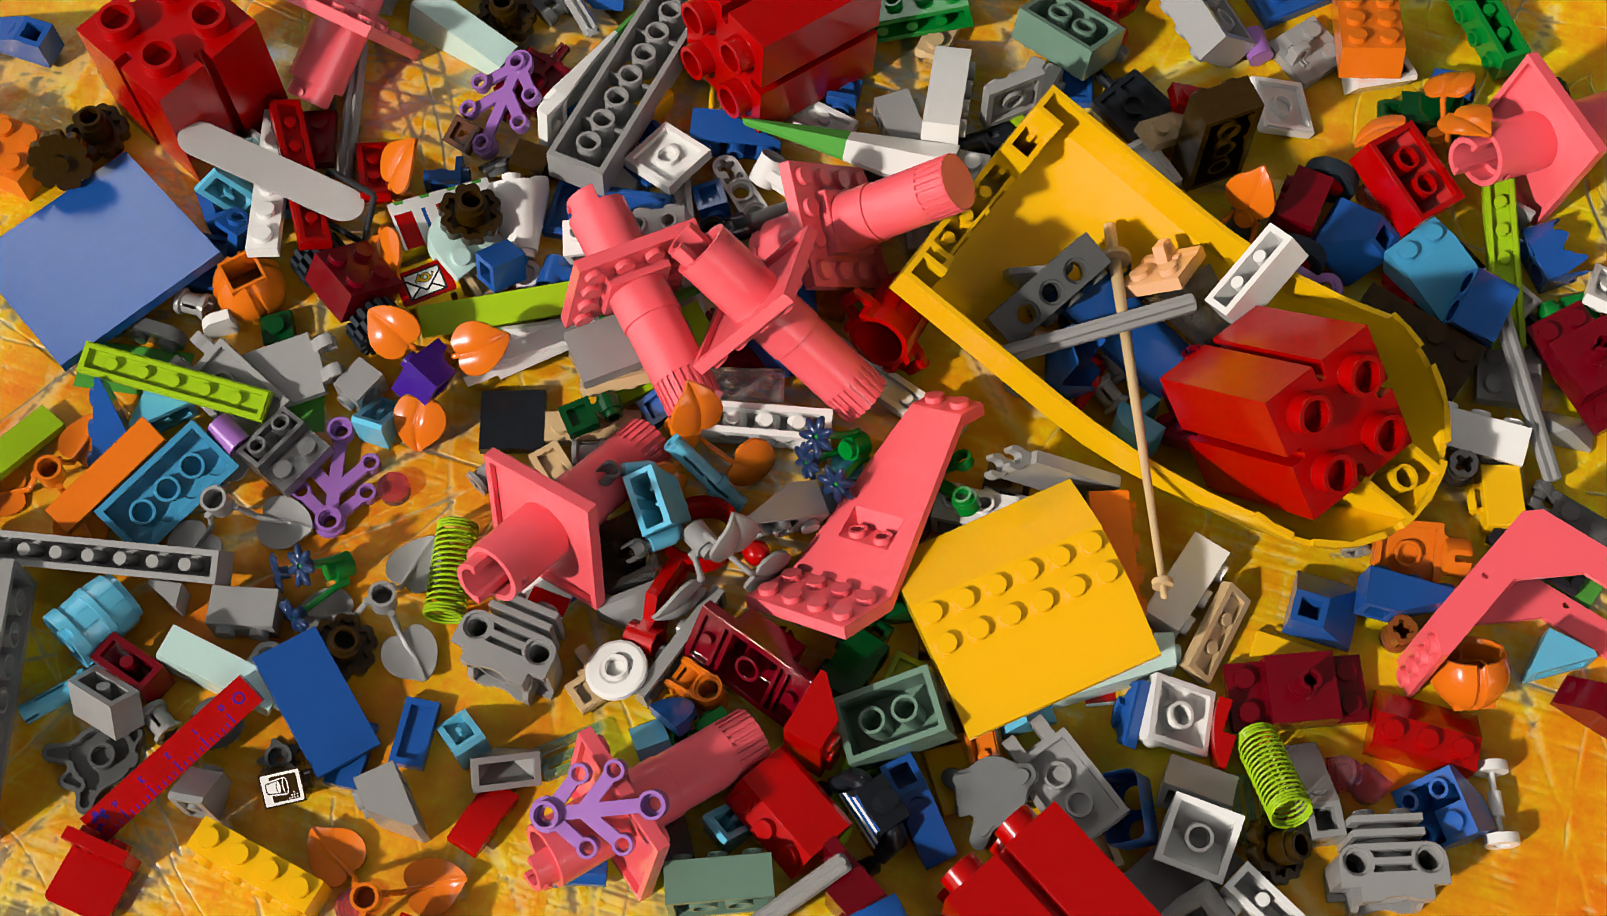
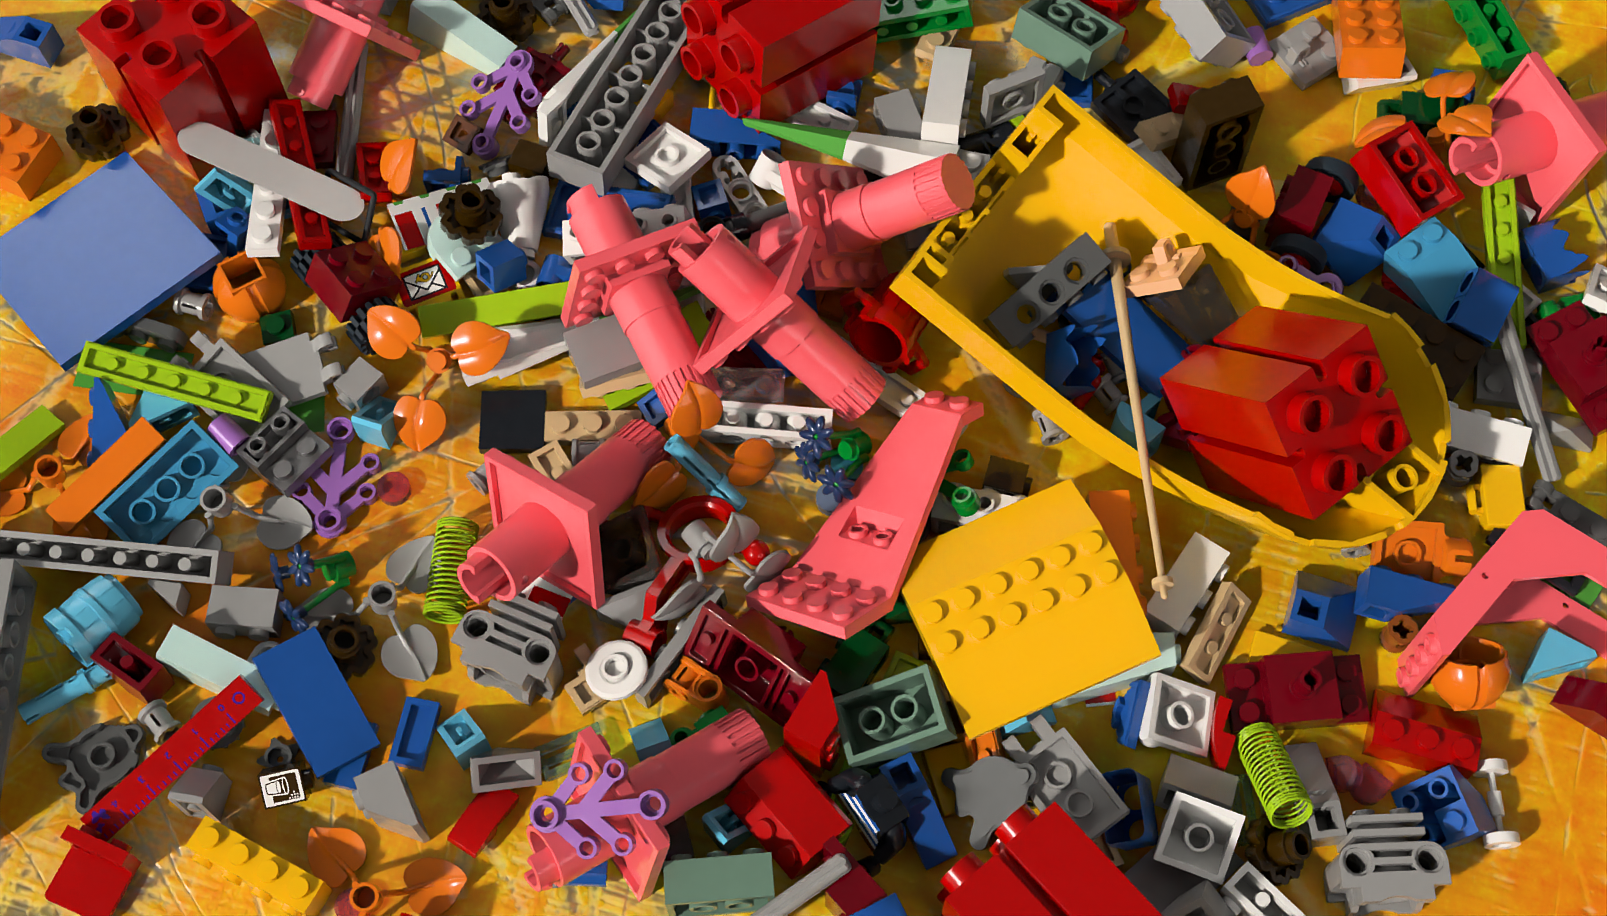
(60, 159): dark brown plant -> none
(106, 702): light grey brick -> none
(220, 324): white tile -> none
(425, 373): dark purple brick -> none
(582, 416): dark green plate -> none
(655, 501): medium azure torso -> none
(675, 714): blue tile -> none
(792, 509): light grey slope -> none
(1045, 470): light grey tile -> none
(1051, 432): none -> light grey bush
(1103, 327): light grey axle -> none
(1257, 274): white brick -> none
(1284, 108): white tile -> none

